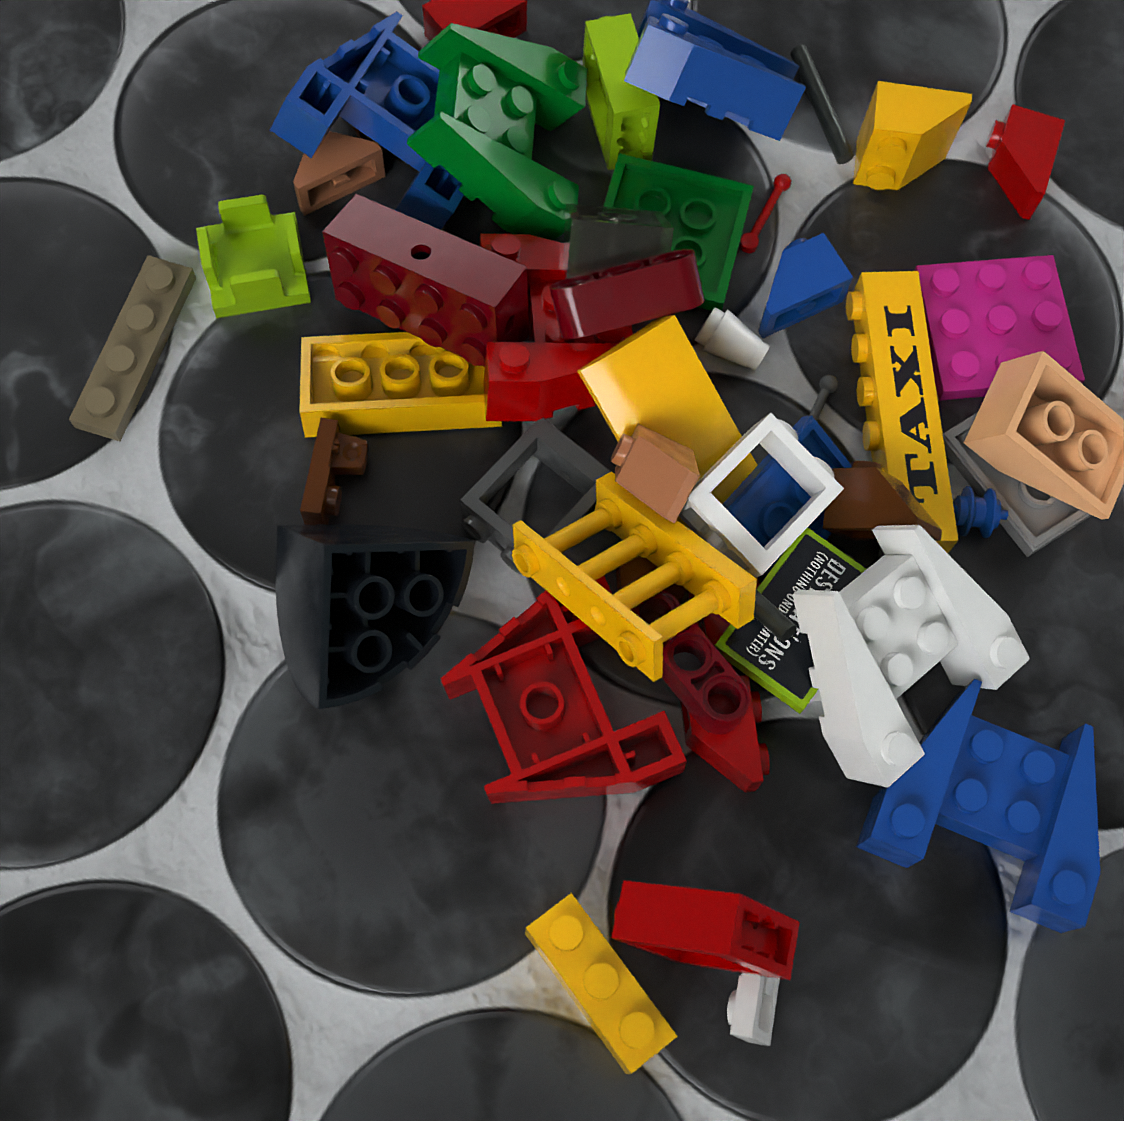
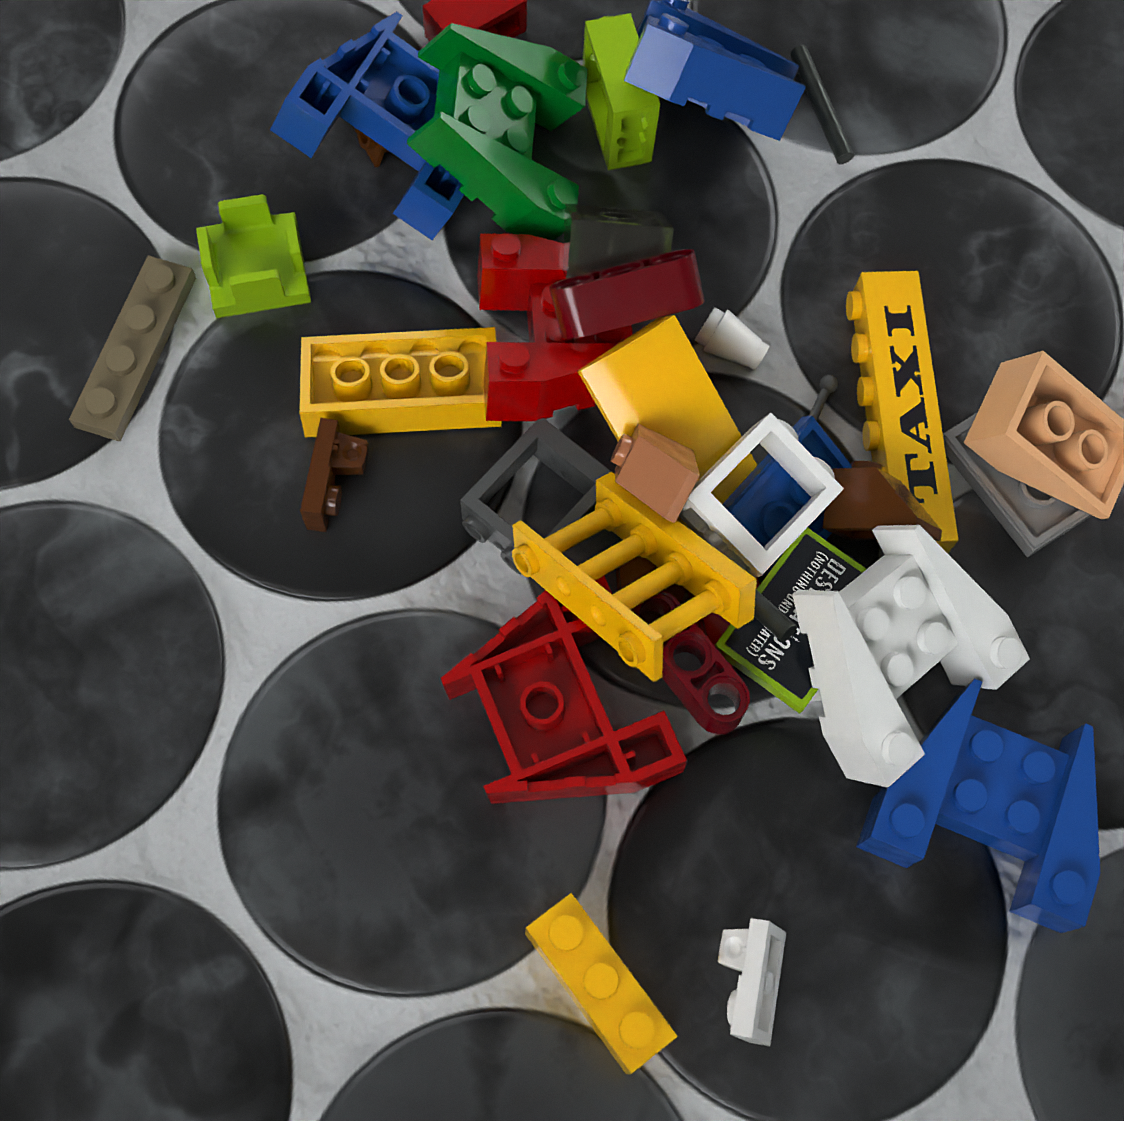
(337, 170): nougat slope -> none
(363, 603): black brick -> none
(425, 280): dark red brick -> none
(701, 208): green plate -> none
(706, 929): red window -> none
(735, 753): red slope -> none
(750, 240): red hinge -> none
(805, 283): blue slope -> none
(906, 133): yellow slope -> none
(978, 512): blue wheel -> none
(992, 315): dark pink plate -> none
(1024, 155): red slope -> none

